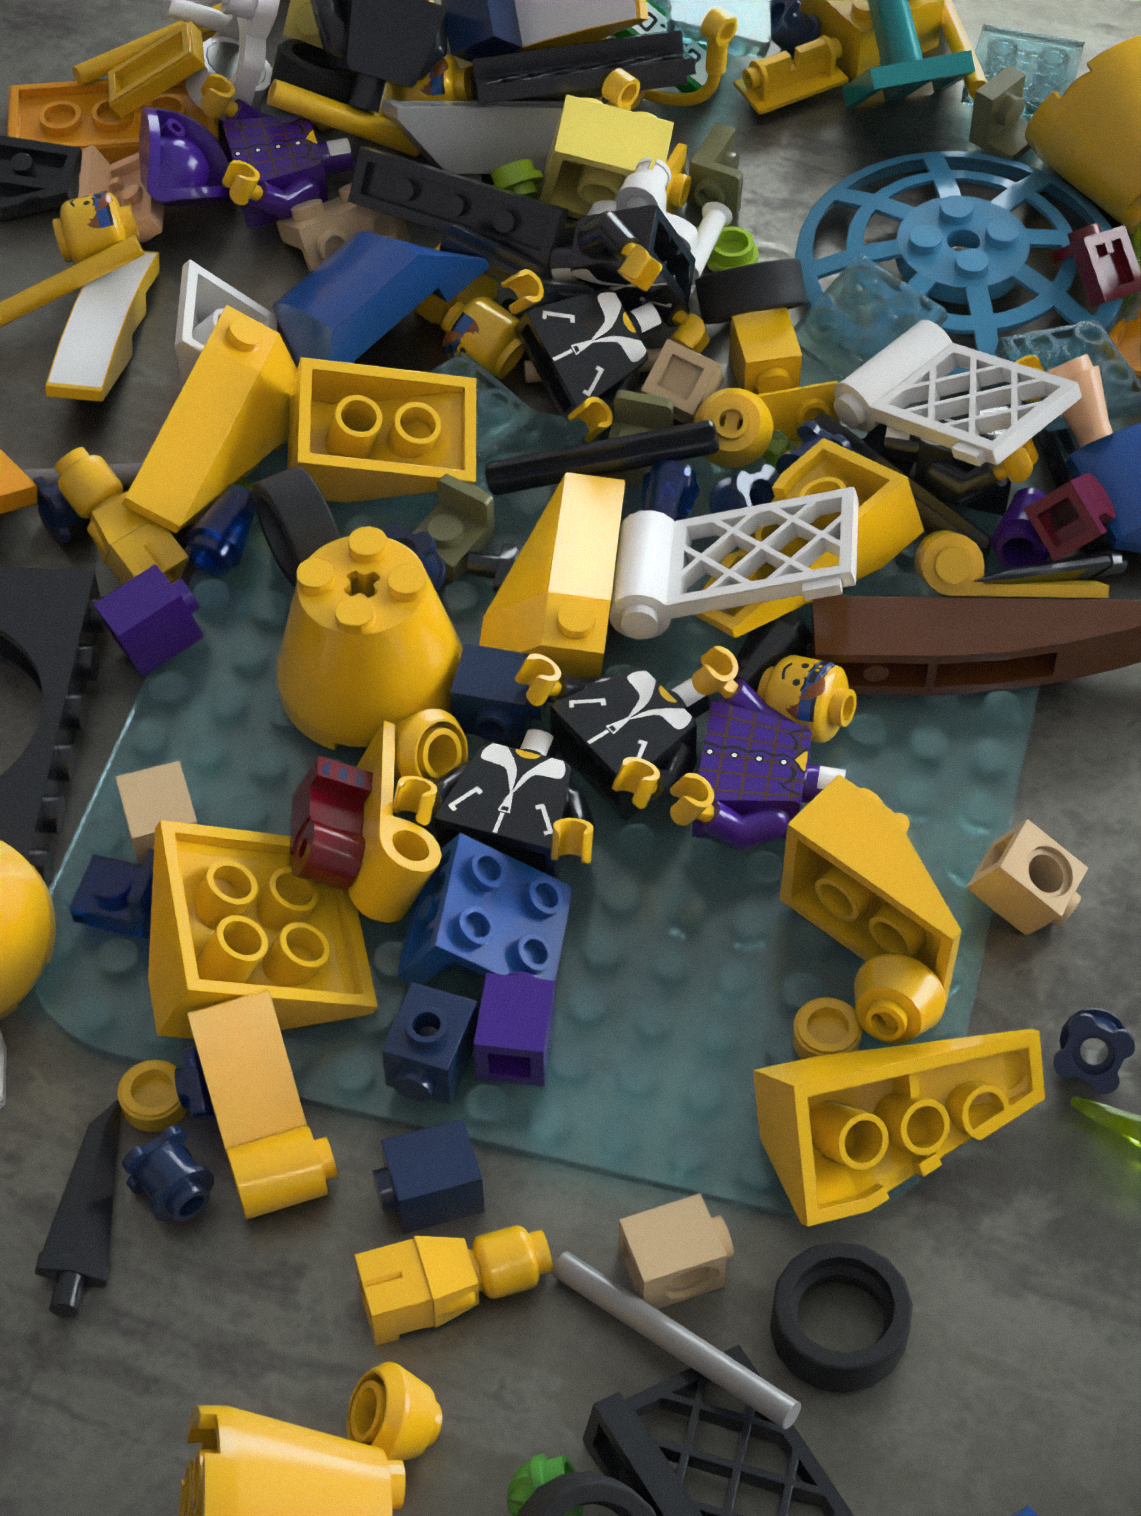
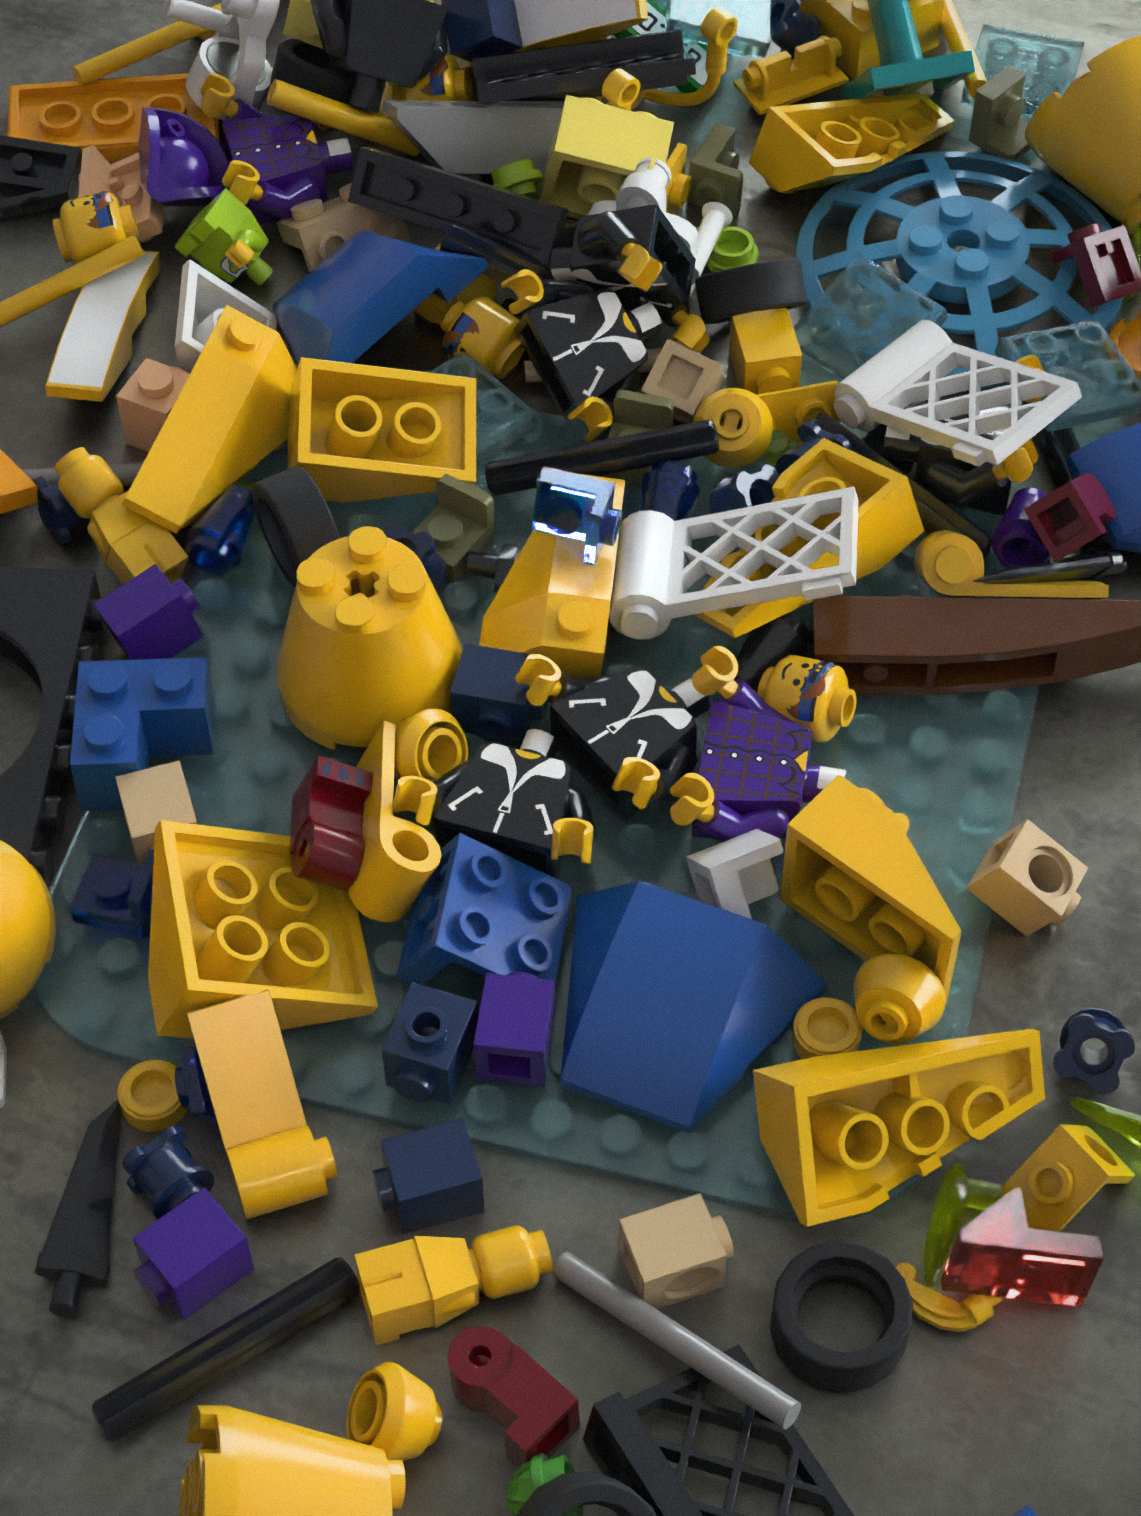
(133, 714): none -> blue brick
(148, 401): none -> light nougat brick
(155, 69): yellow tile -> none
(191, 1255): none -> dark purple brick
(225, 1348): none -> black axle
(227, 240): none -> lime piece
(514, 1390): none -> dark red leg
(577, 509): none -> clear blue bracket
(673, 1001): none -> blue wedge
(736, 871): none -> white panel
(842, 138): none -> yellow wedge
(943, 1311): none -> yellow piece
(947, 1215): none -> clear neon green bar
(1009, 1260): none -> clear red slope
(1065, 1176): none -> yellow bracket
(1089, 414): light nougat cone -> none

